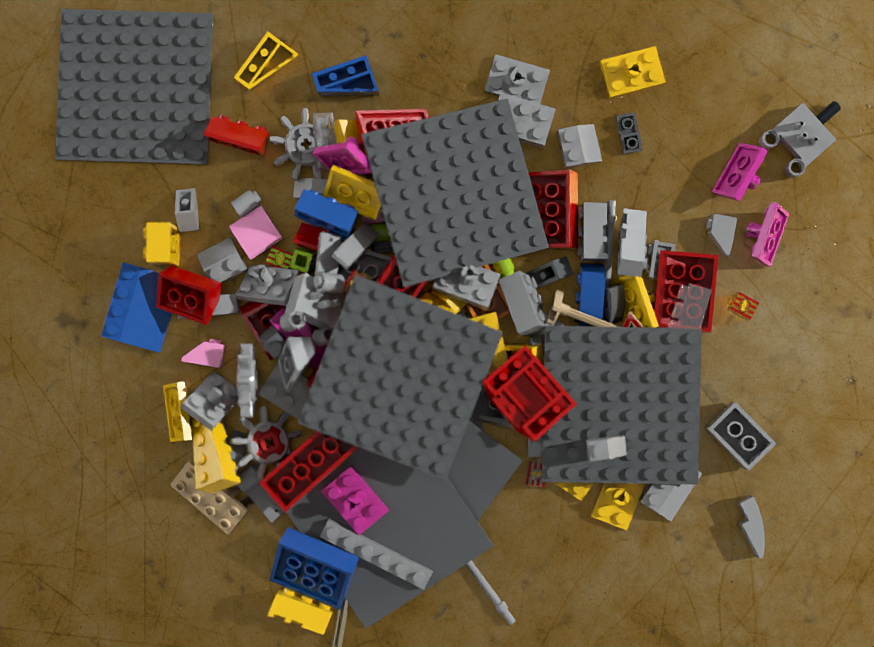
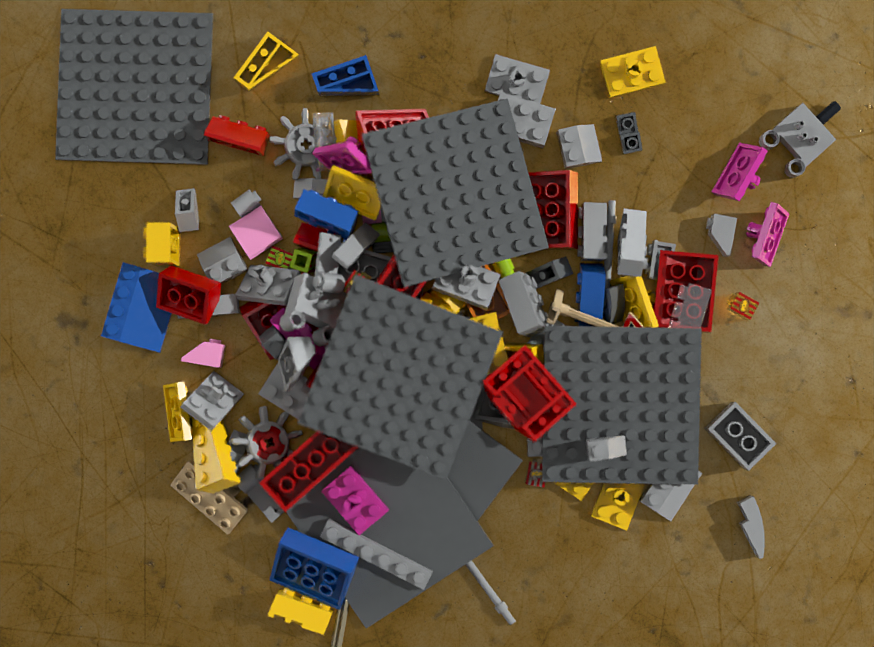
(247, 380): light grey gear -> none

